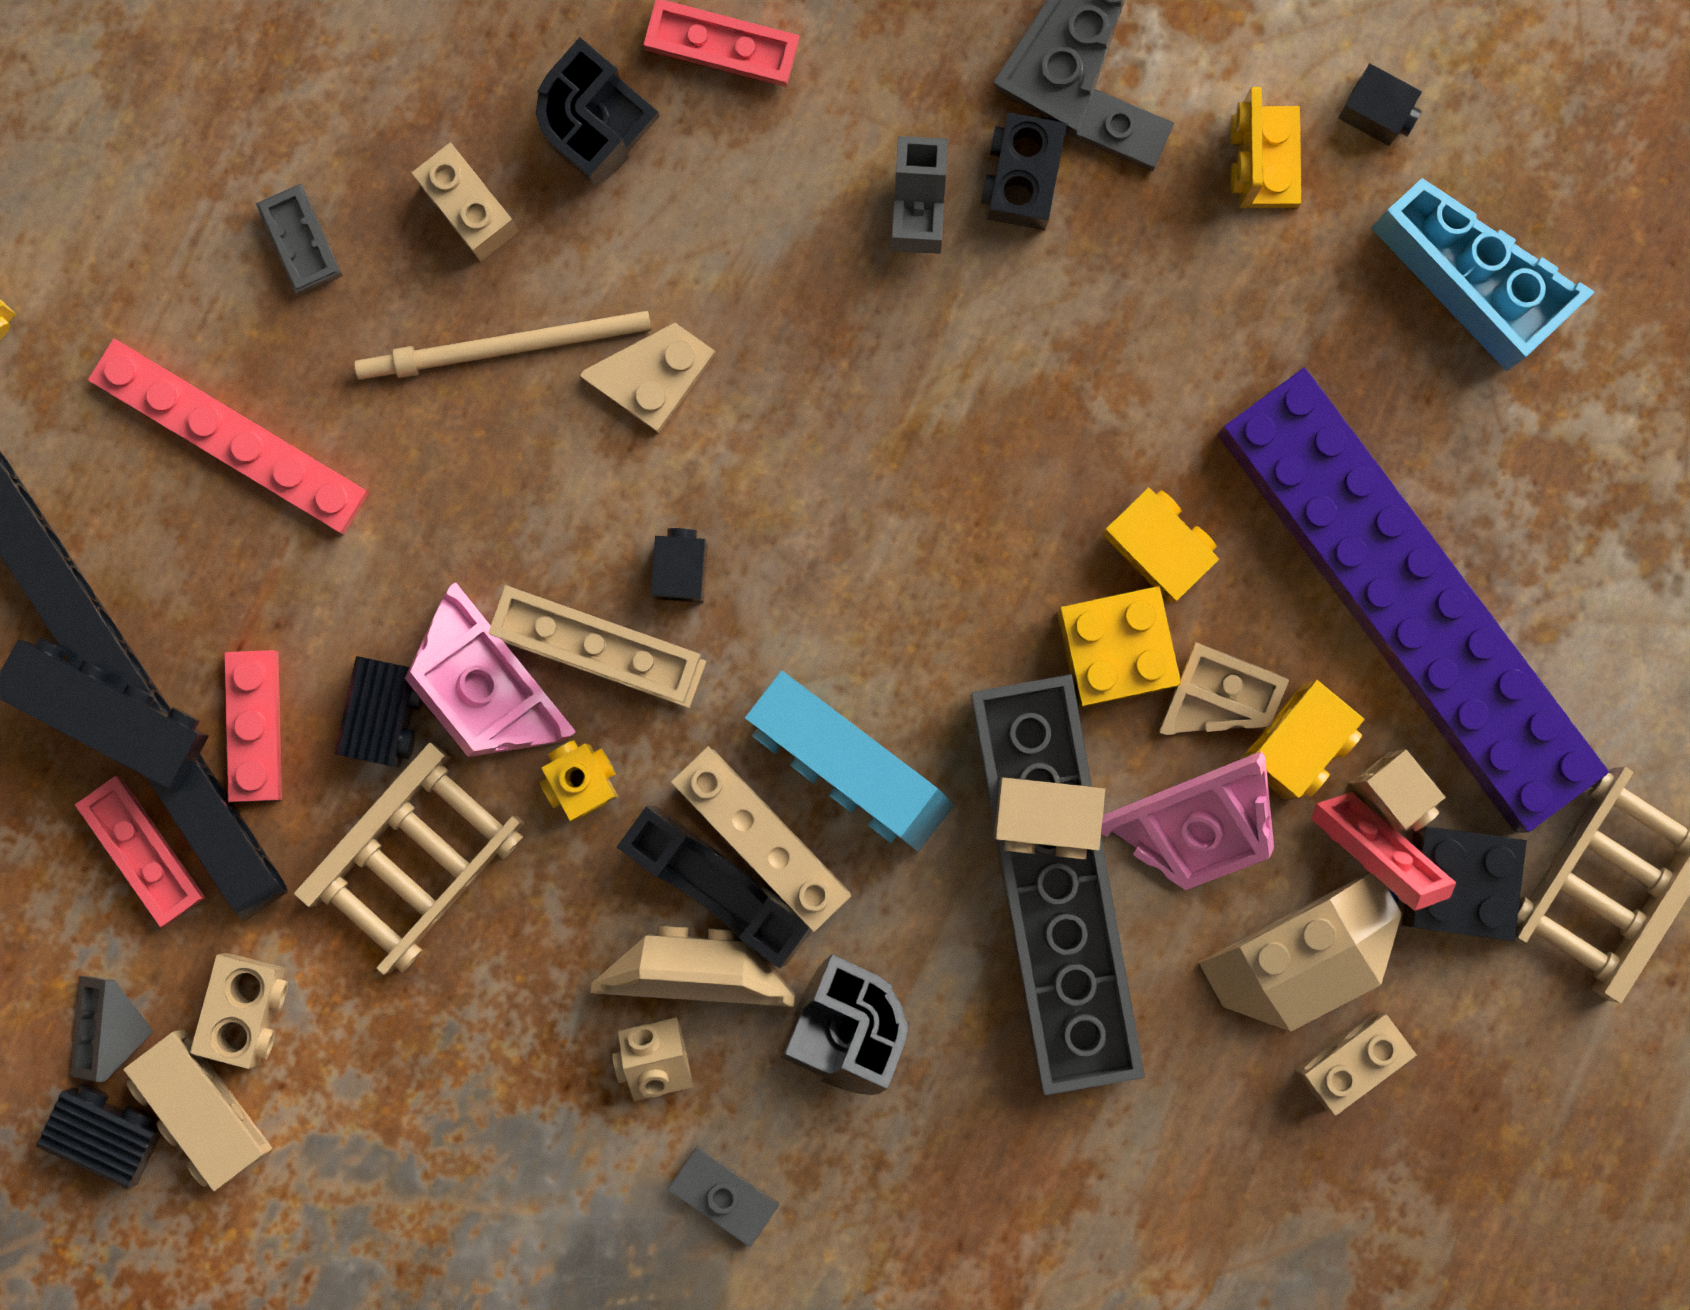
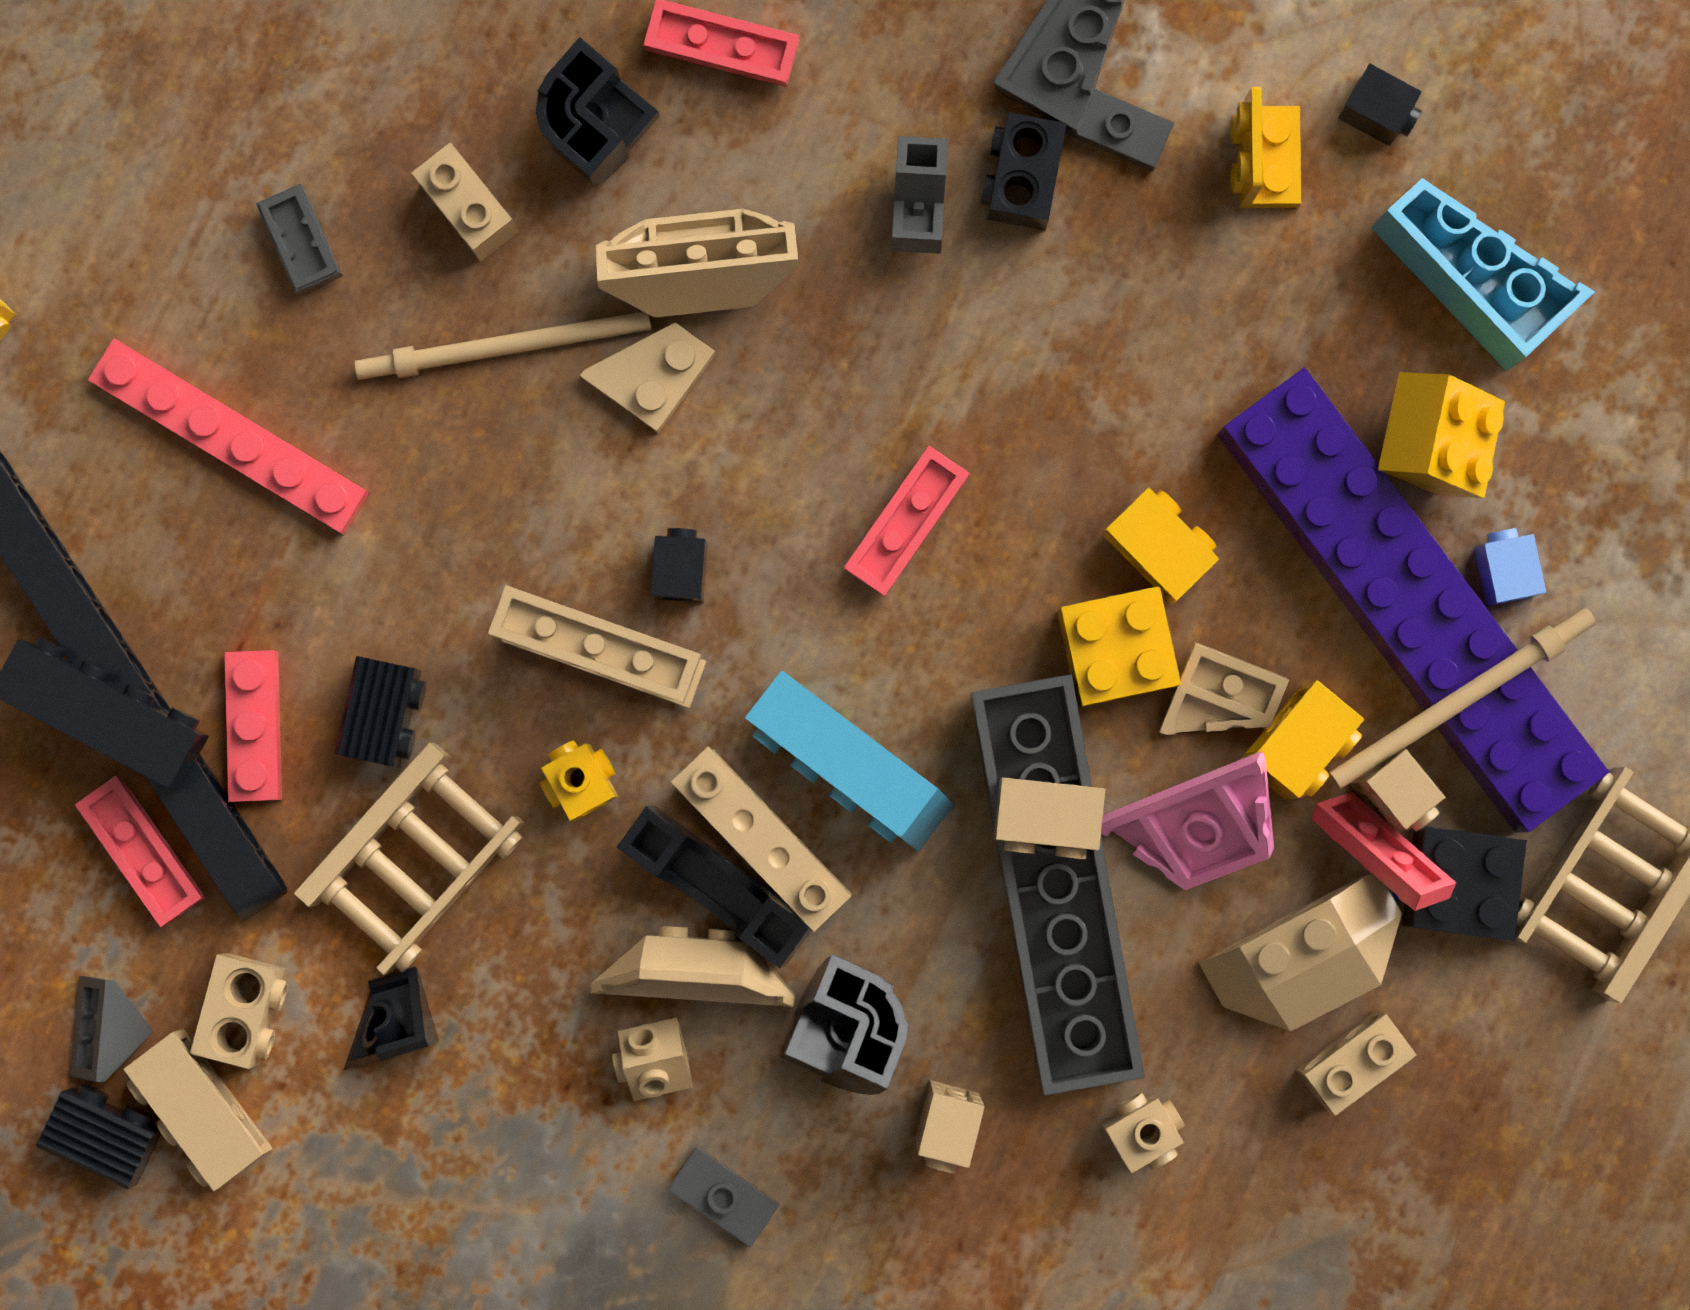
(393, 1020): none -> black slope
(480, 685): bright pink wing -> none
(697, 261): none -> tan wedge
(906, 521): none -> coral plate
(948, 1126): none -> tan brick
(1126, 1126): none -> tan brick
(1441, 434): none -> yellow brick
(1509, 567): none -> light blue brick
(1544, 645): none -> tan bar

